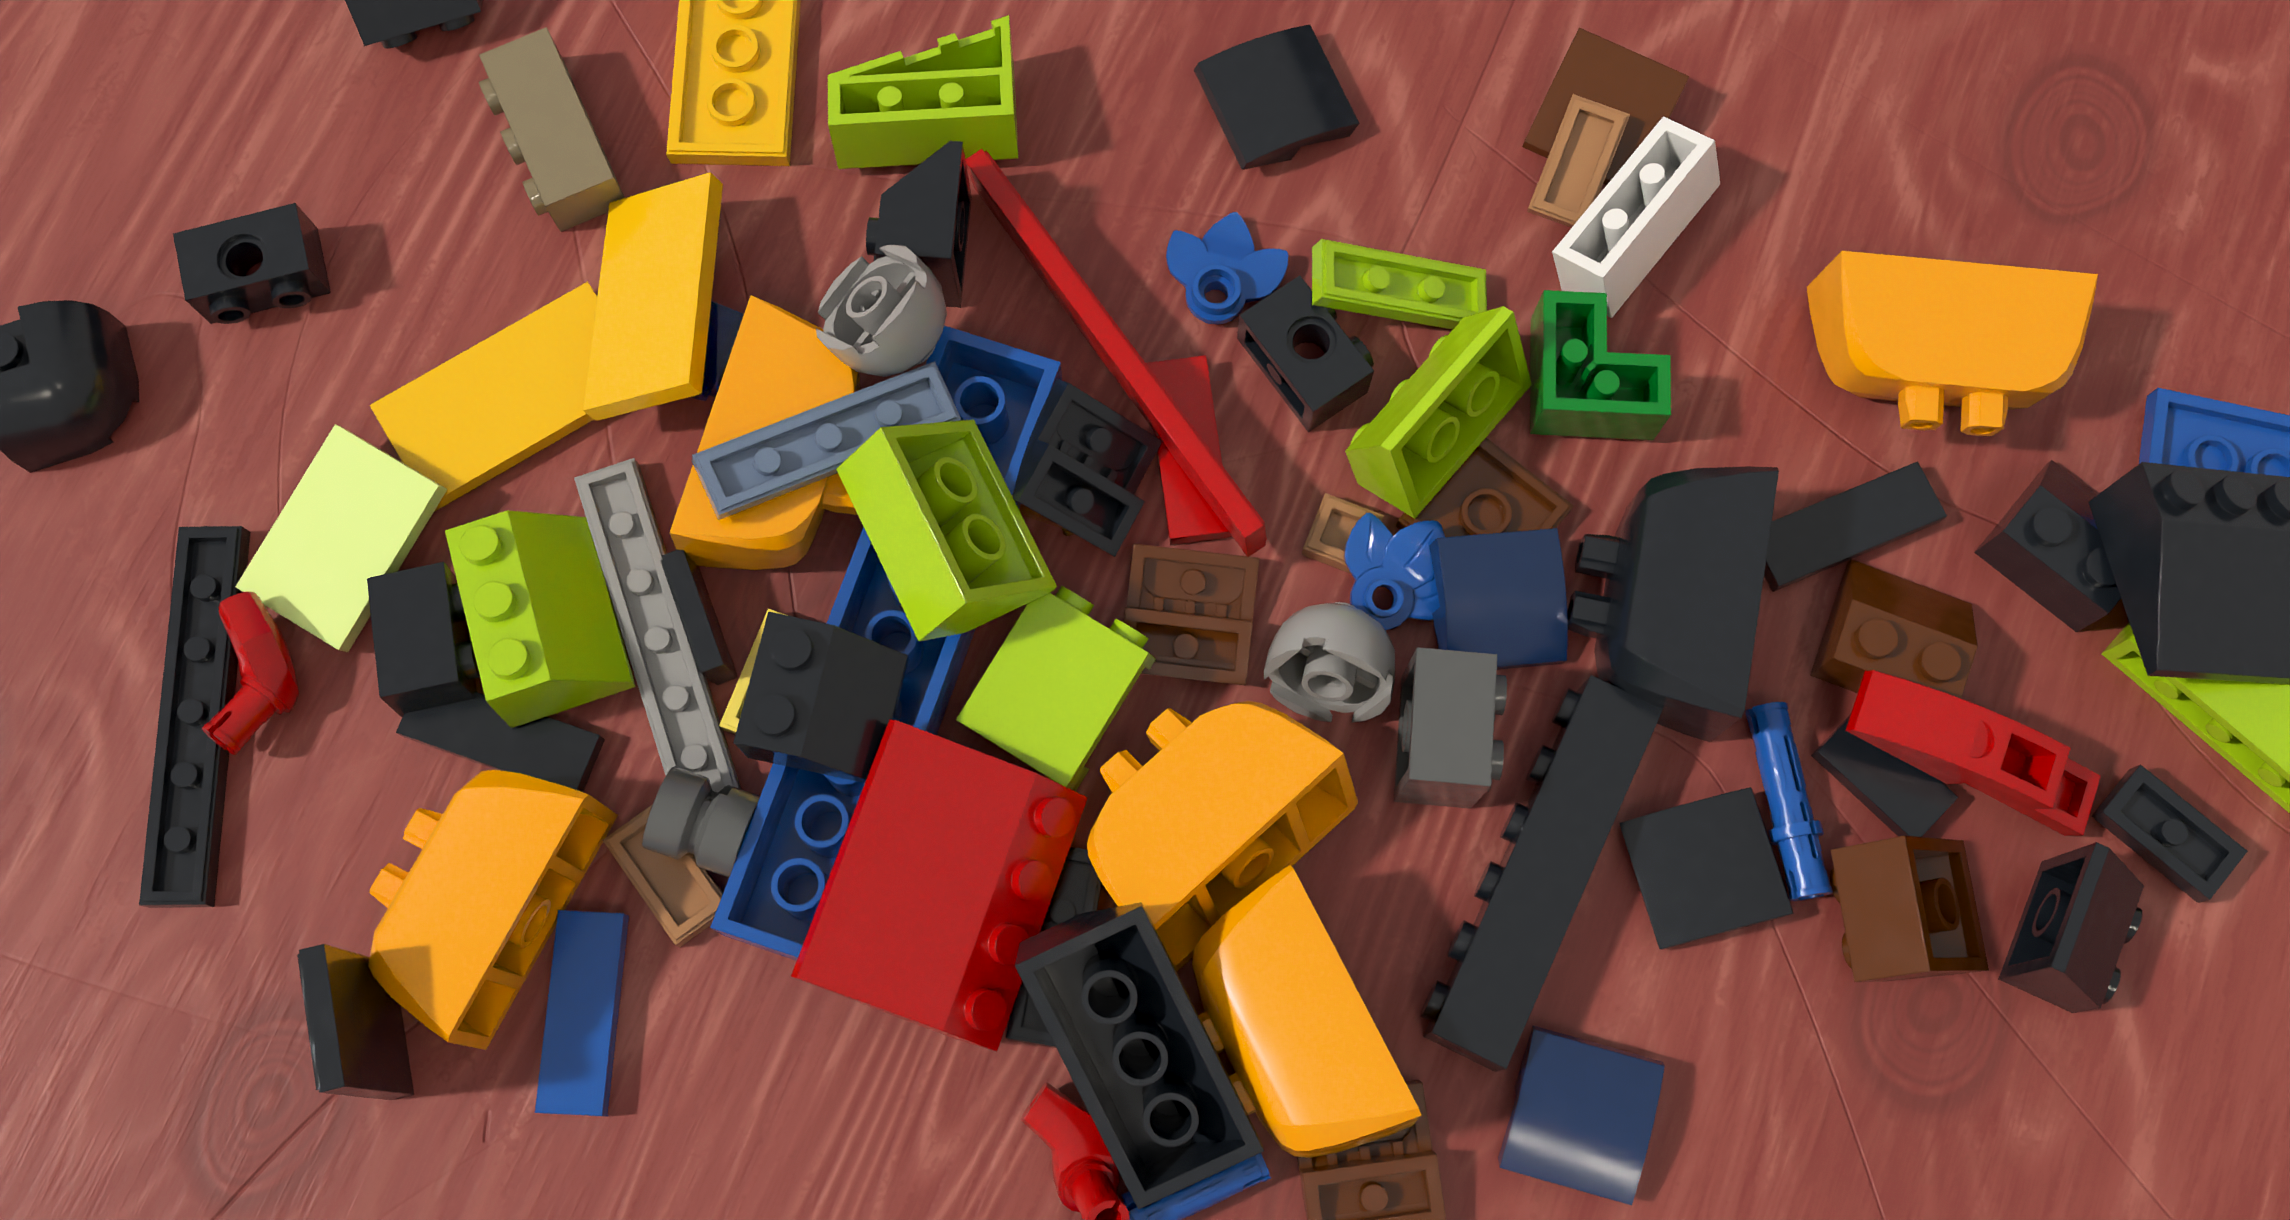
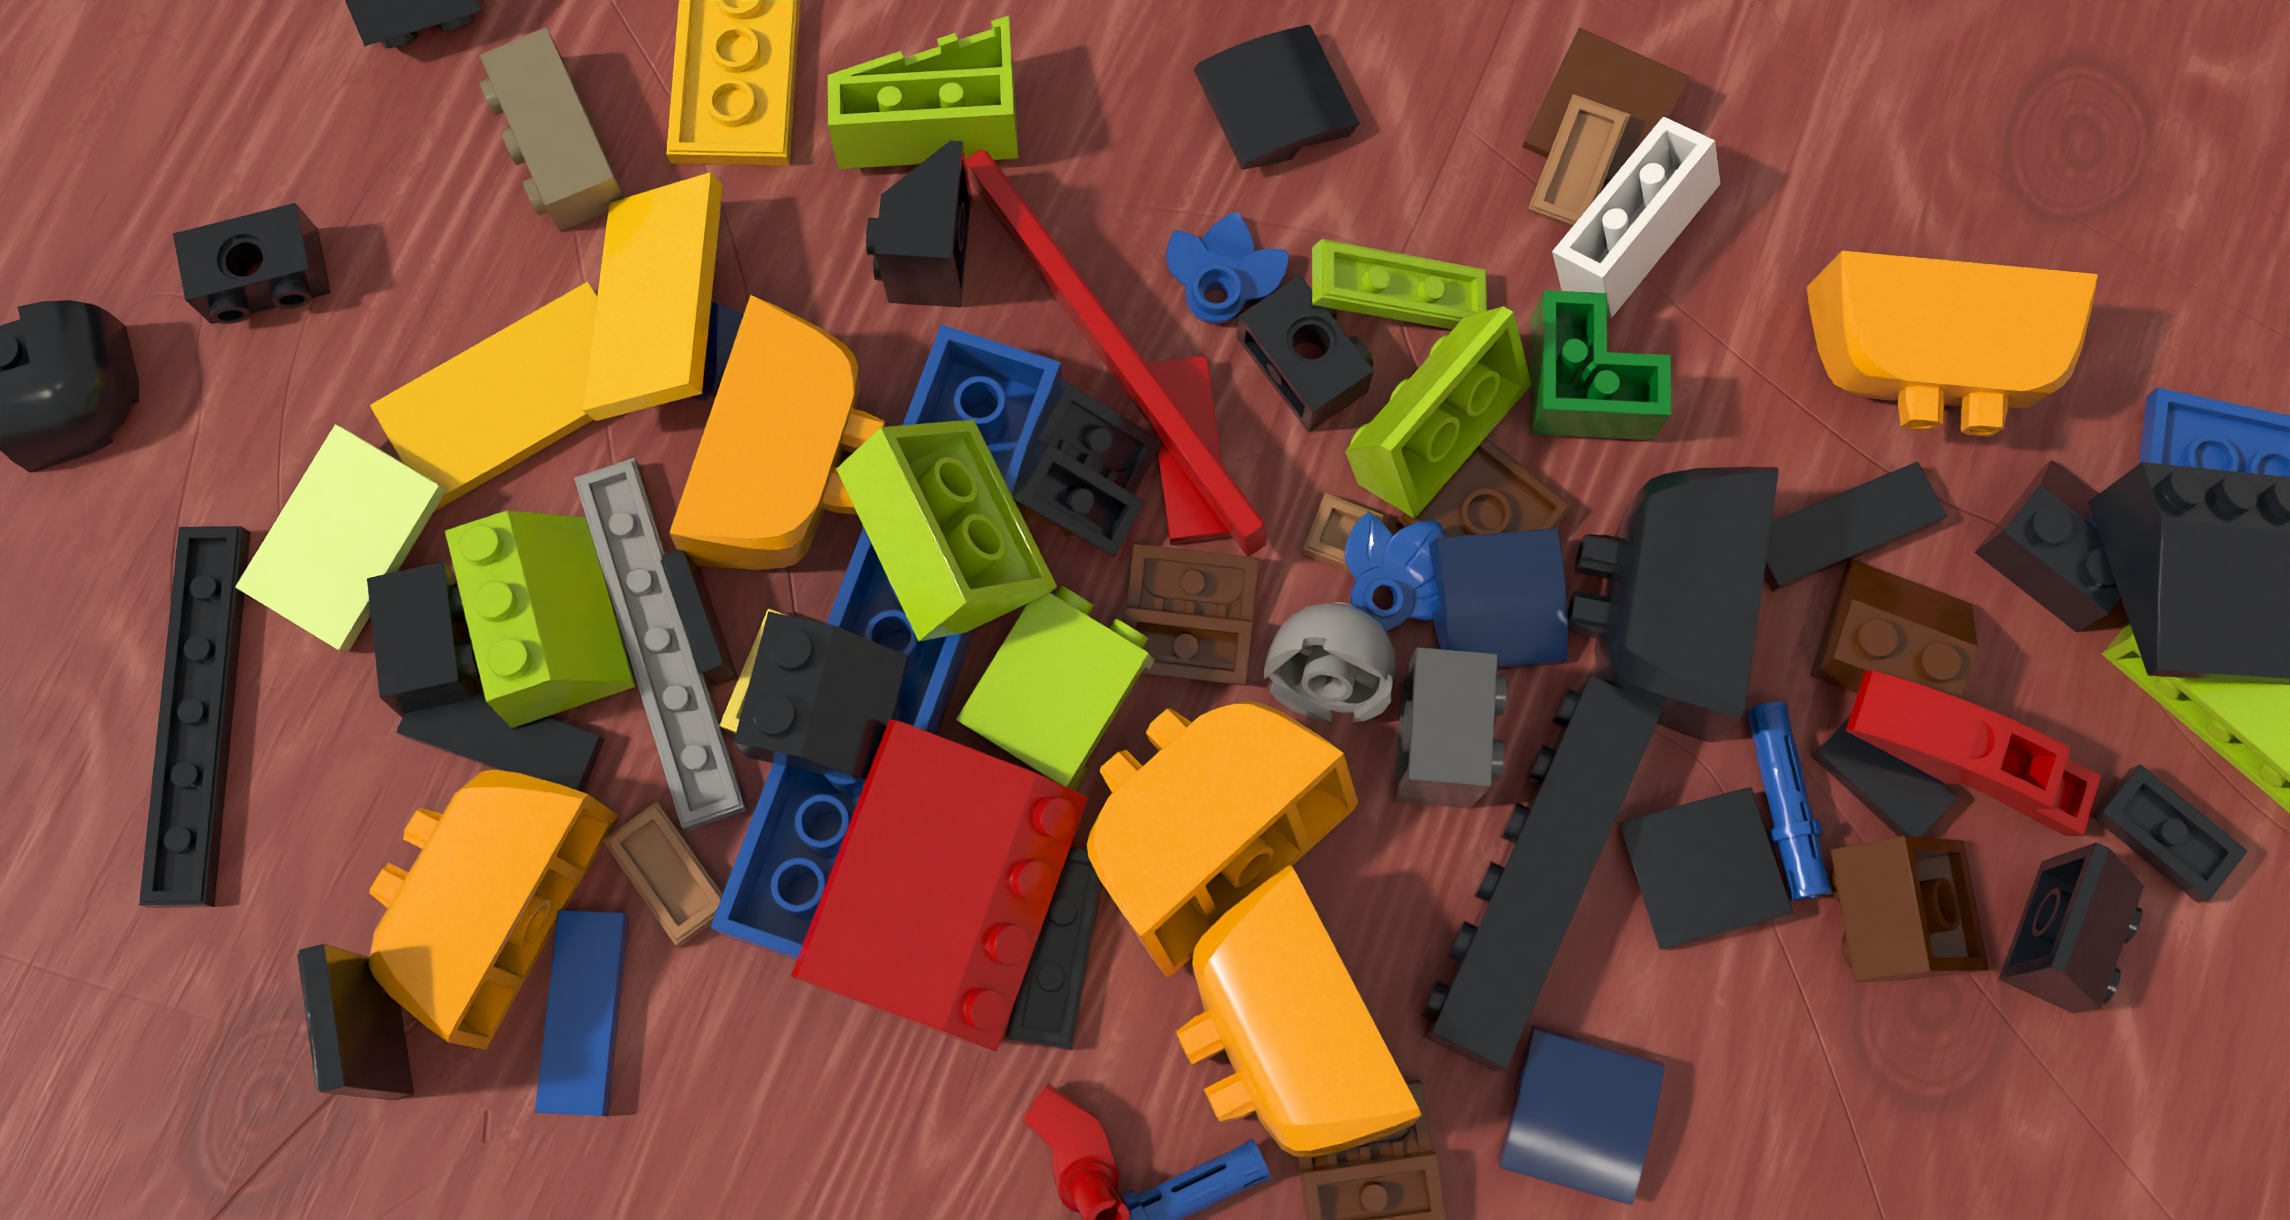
(265, 671): red arm -> none
(699, 820): dark grey wheel -> none
(817, 440): sand blue tile -> none
(883, 313): light grey cylinder -> none
(1136, 1050): black slope -> none

